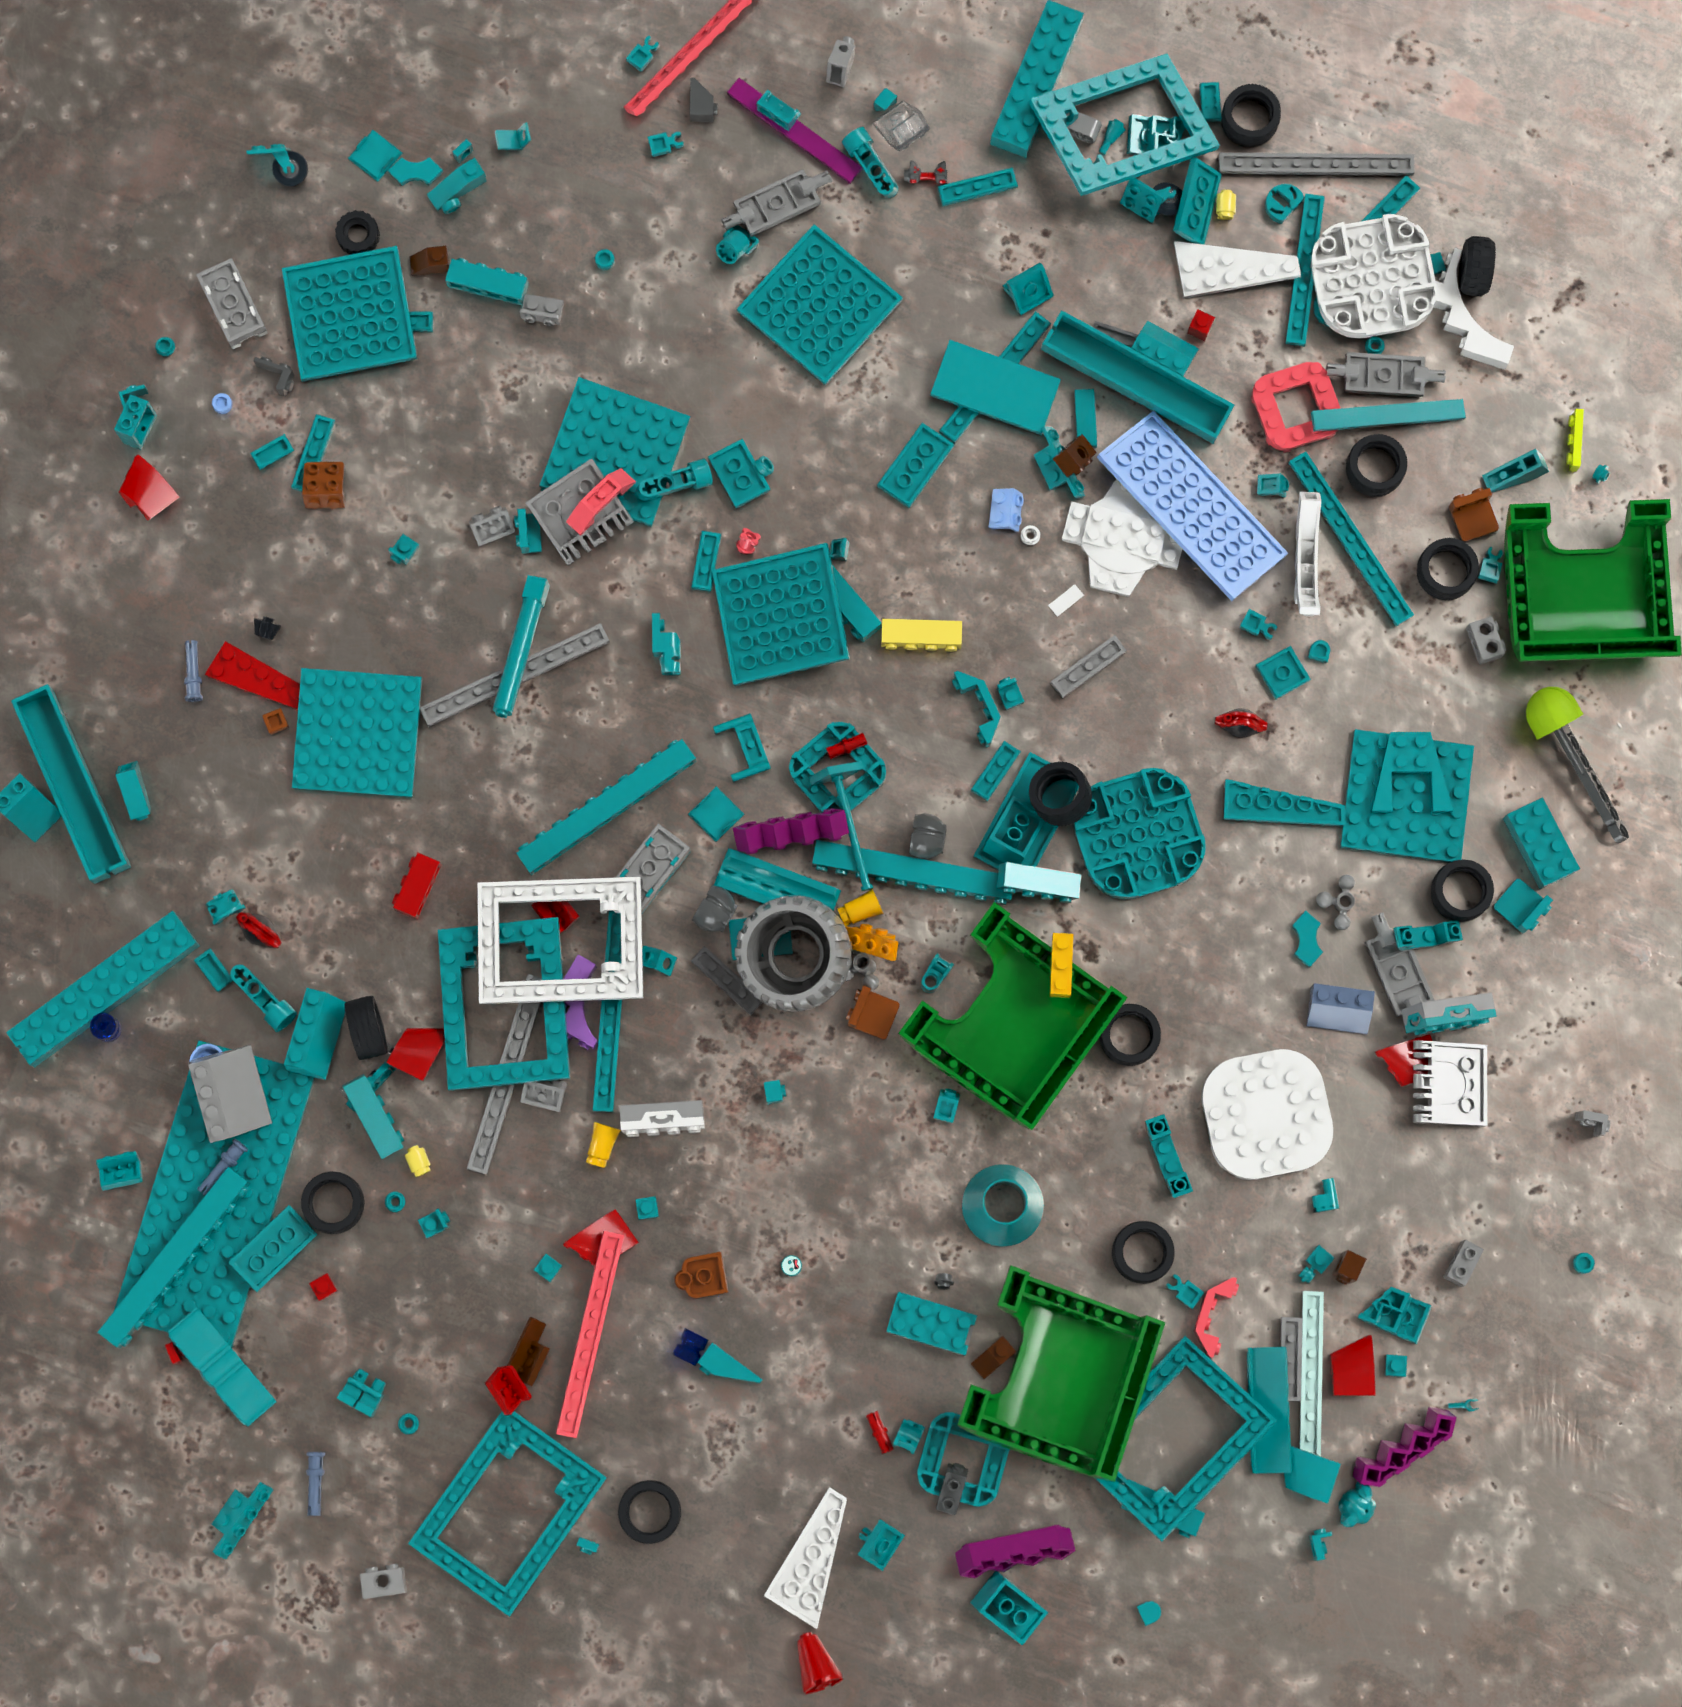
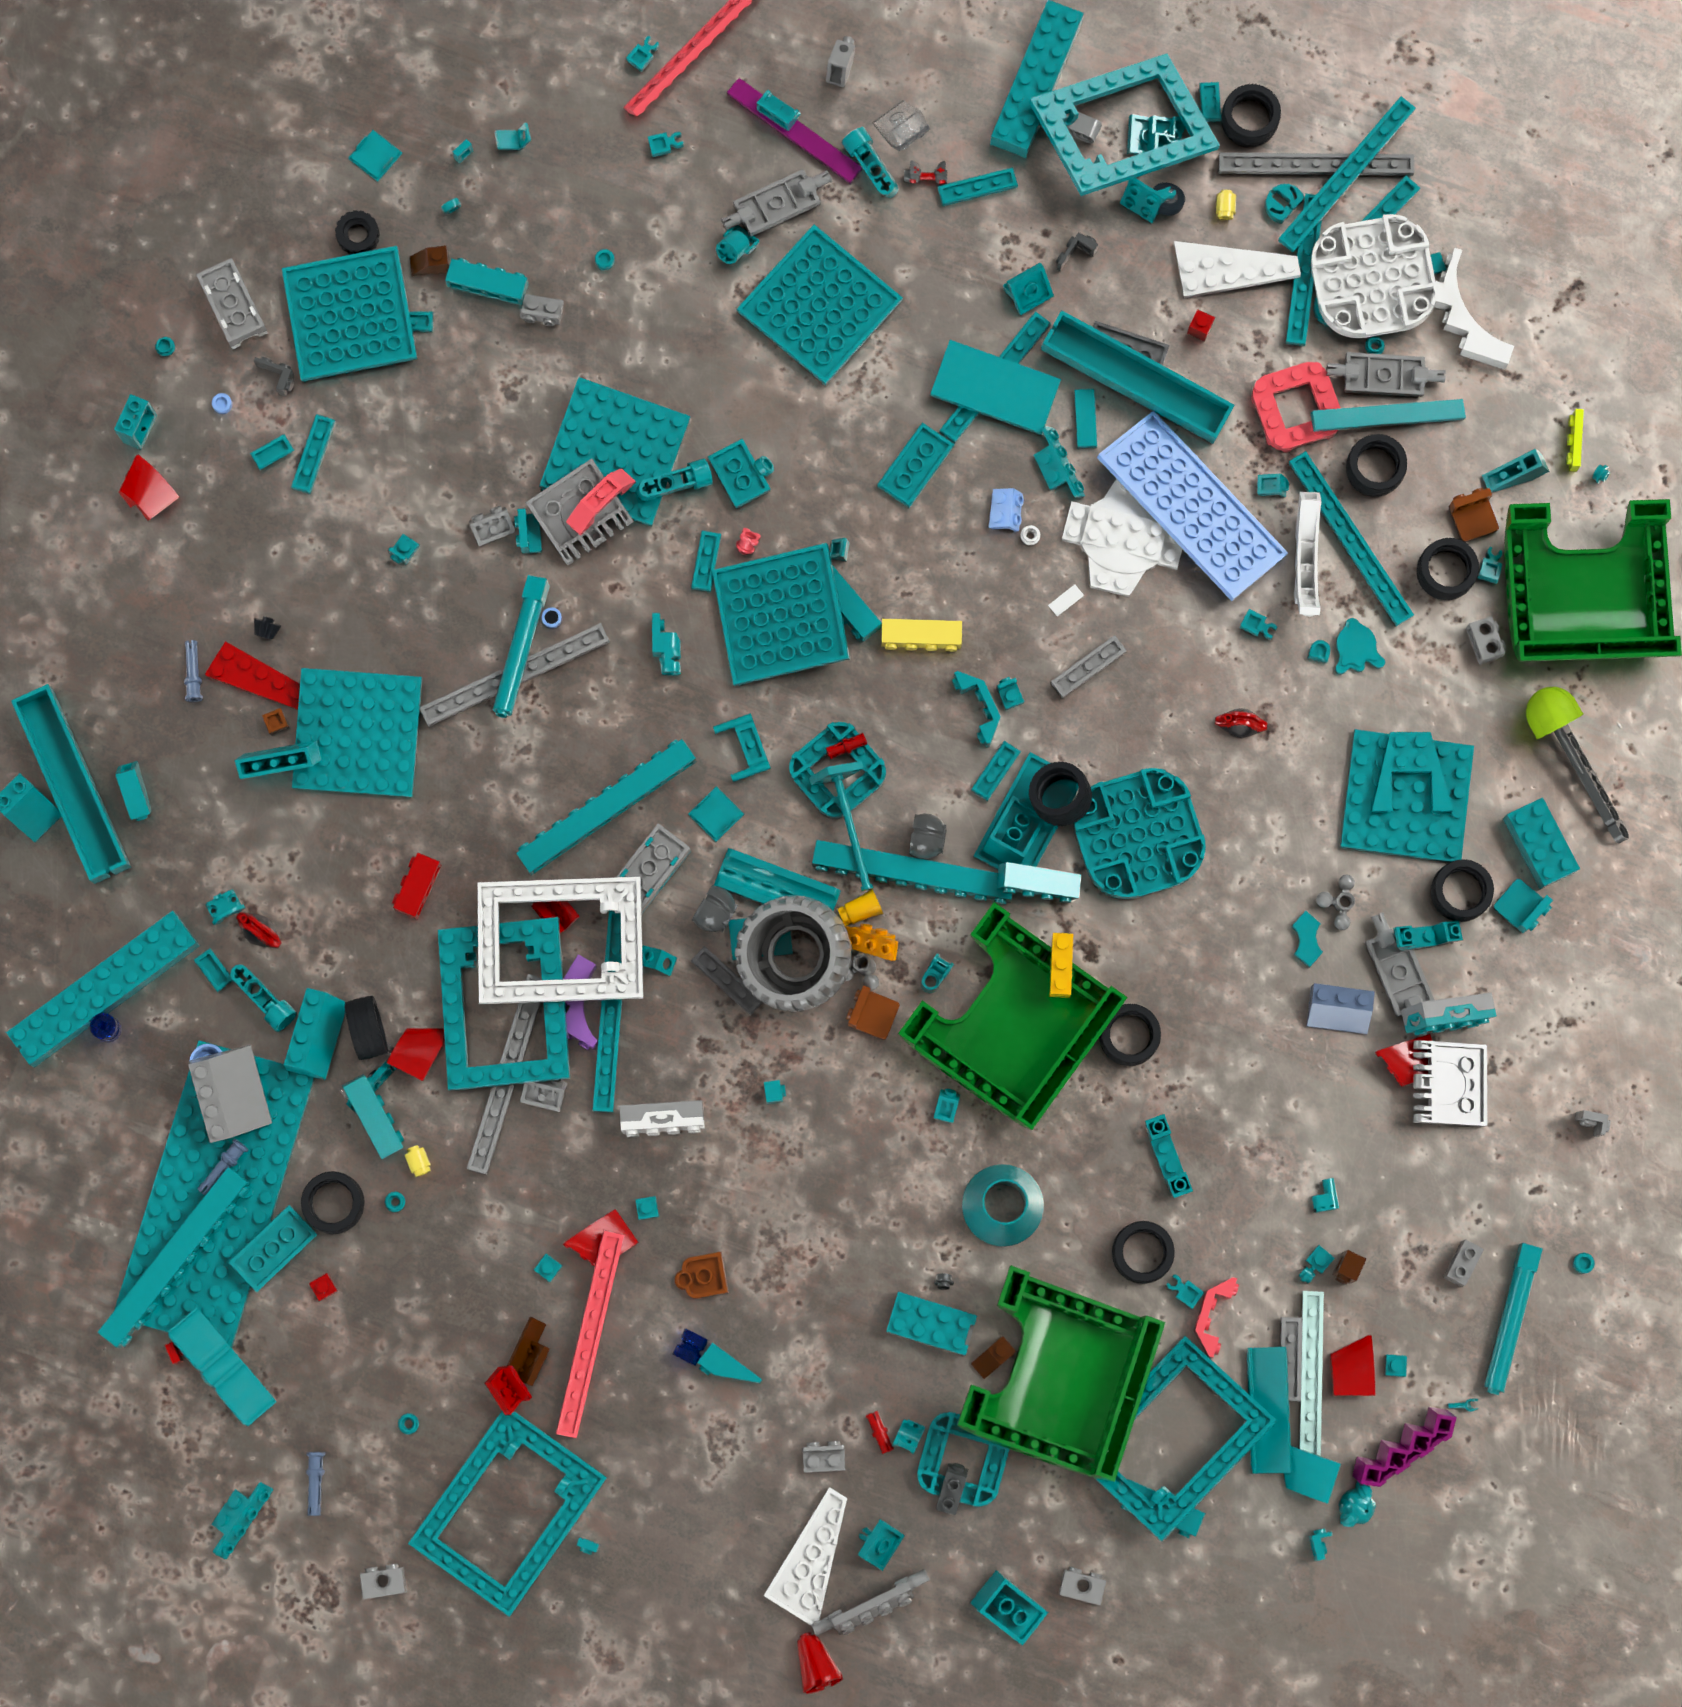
(119, 1170): teal bracket -> none
(134, 390): teal bracket -> none
(278, 759): none -> teal brick
(288, 166): plate -> none
(323, 485): dark orange bracket -> none
(356, 1388): teal hips -> none
(424, 171): teal tile -> none
(434, 1223): teal bracket -> none
(458, 183): teal slope -> none
(551, 618): none -> tile
(601, 1144): yellow plant -> none
(624, 1507): black tyre -> none
(701, 103): dark grey slope -> none
(791, 1265): tile -> none
(802, 829): magenta brick -> none
(824, 1458): none -> light grey bracket
(872, 1608): none -> light grey plate
(884, 100): teal slope -> none
(1019, 1548): magenta brick -> none
(1075, 456): reddish brown brick -> none
(1085, 243): none -> dark grey bracket
(1092, 1594): none -> light grey brick
(1113, 132): teal cone -> none
(1149, 1612): teal tile -> none
(1165, 348): teal slope -> none
(1197, 202): teal plate -> none
(1260, 804): teal wing -> none
(1267, 1114): white plate -> none
(1283, 672): teal tile -> none
(1346, 174): none -> teal plate
(1356, 647): none -> teal tile
(1398, 1314): teal slope -> none
(1477, 266): black tyre -> none
(1524, 1267): none -> teal brick

